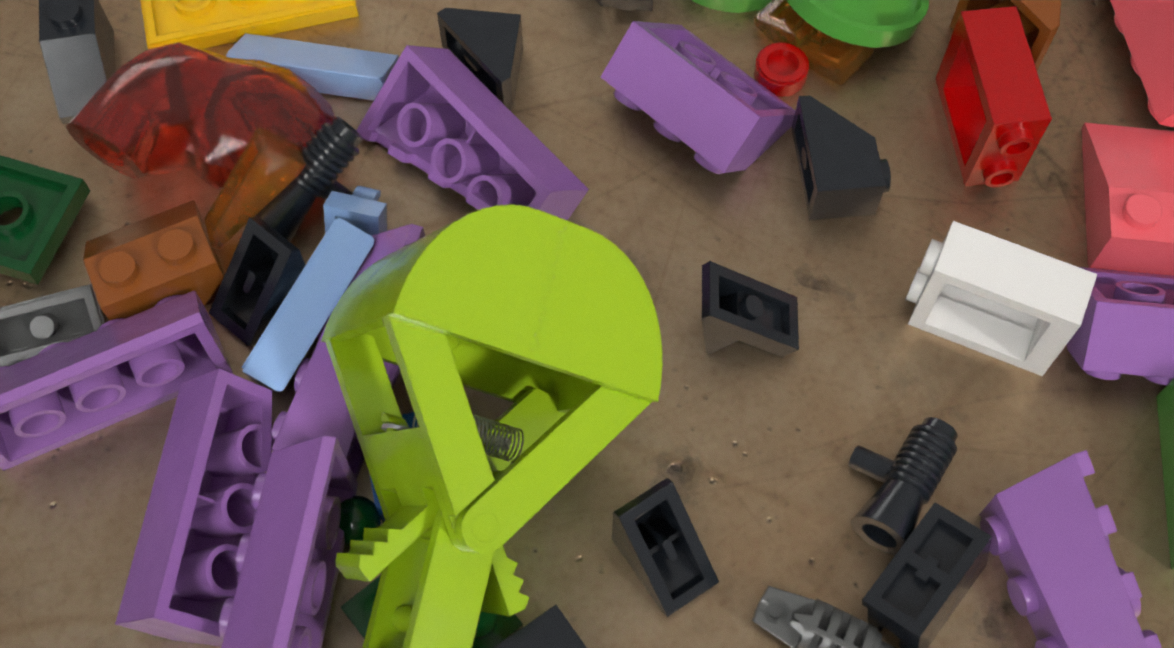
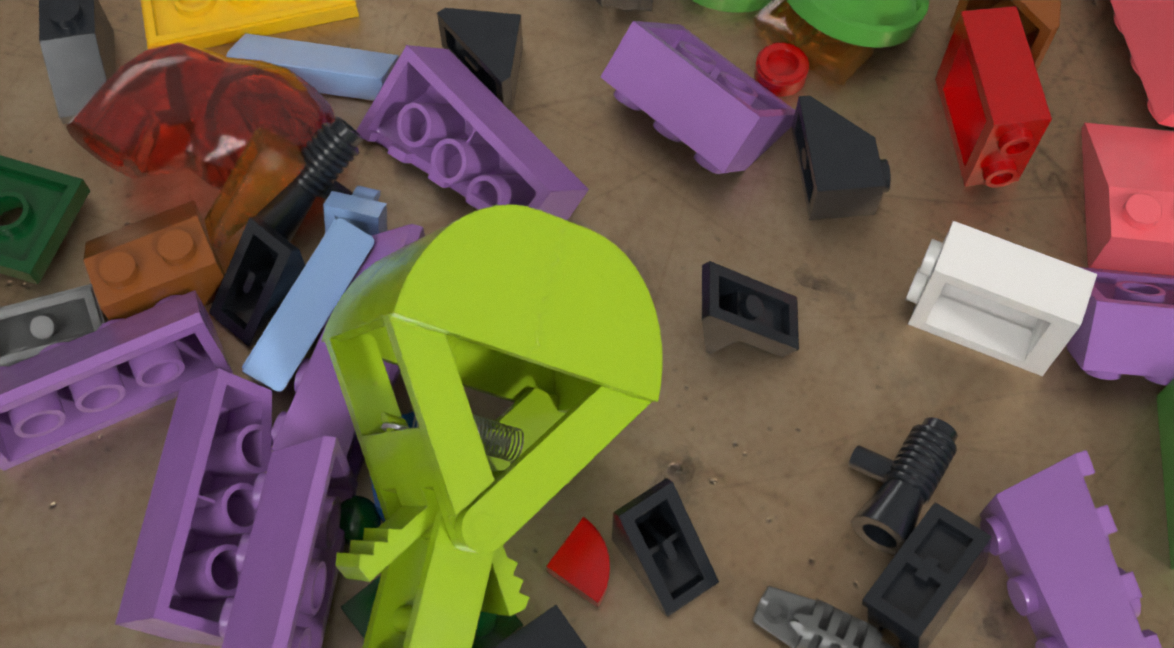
(583, 563): none -> red tile

